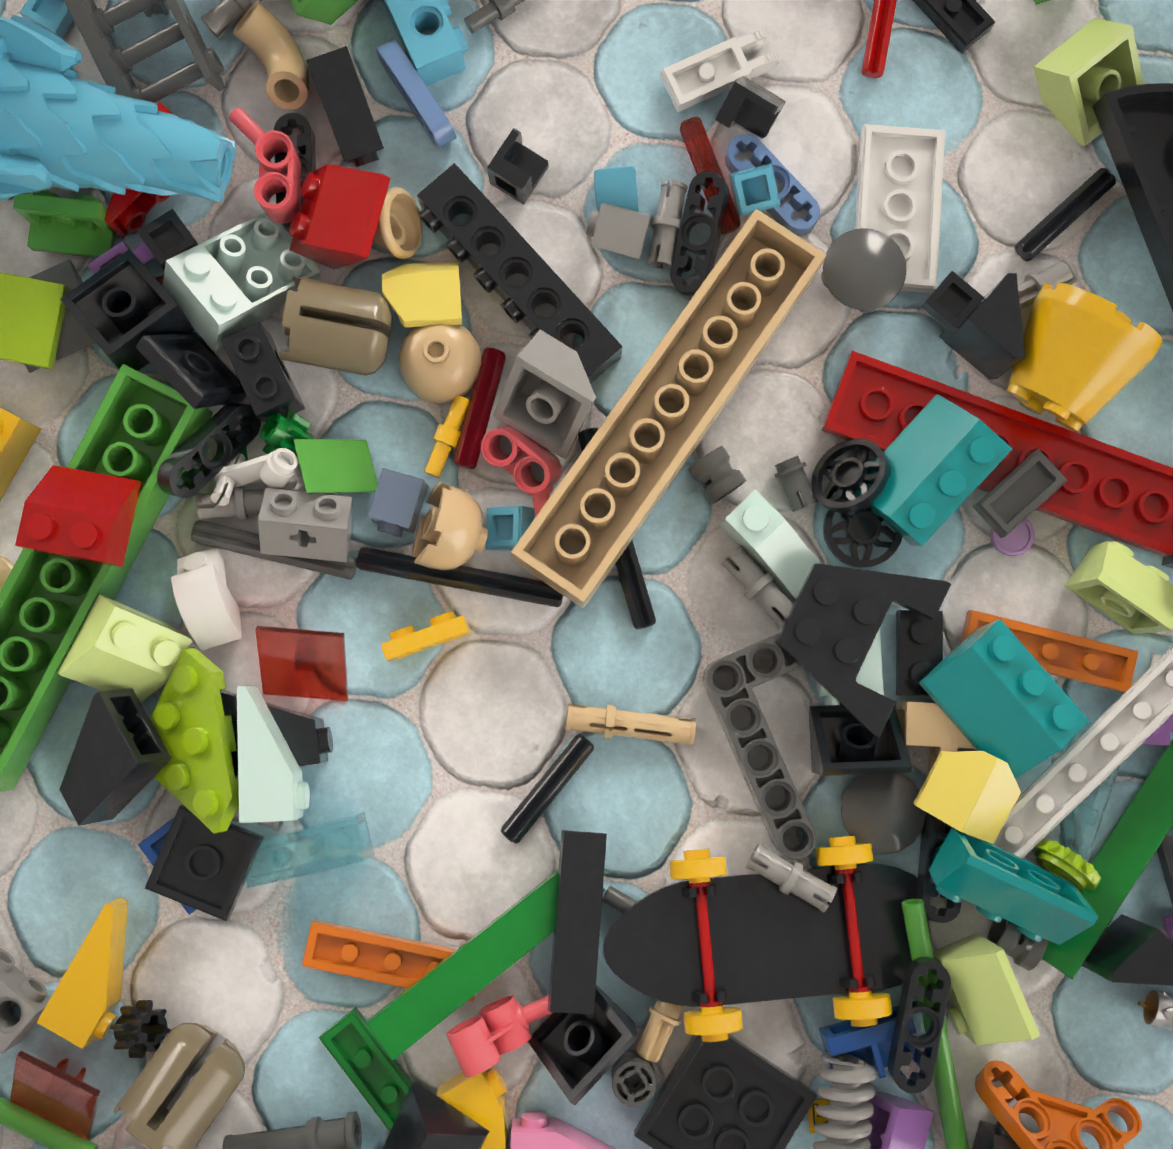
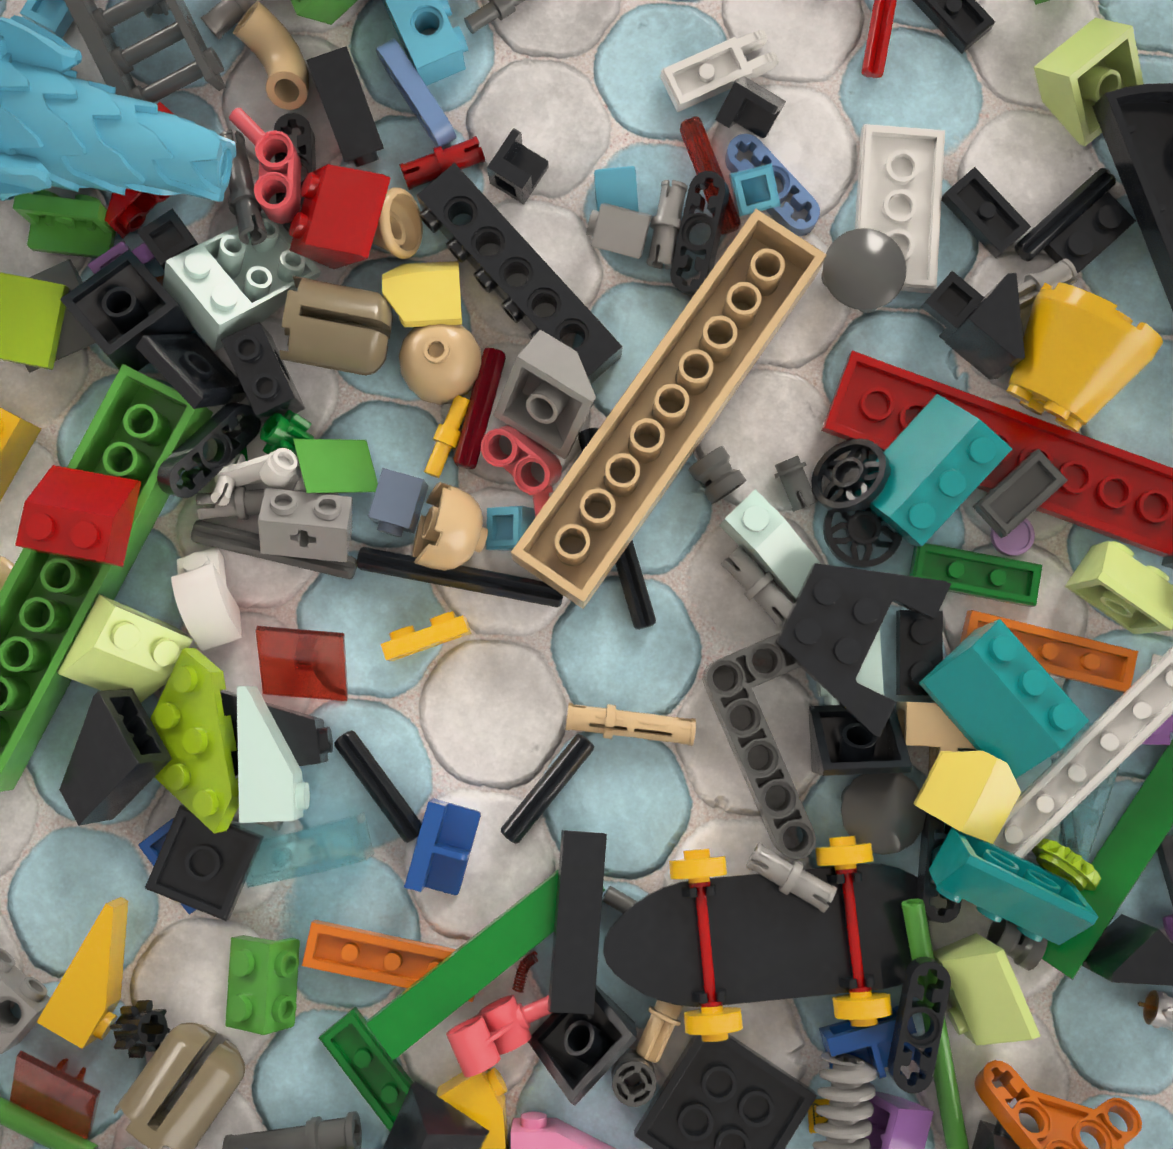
(242, 197): none -> dark grey pin
(262, 984): none -> bright green bracket
(378, 786): none -> black axle
(433, 165): none -> red pin
(443, 847): none -> blue panel
(530, 962): none -> clear red leg
(978, 574): none -> green tile
(985, 212): none -> black plate
(1091, 233): none -> black plate

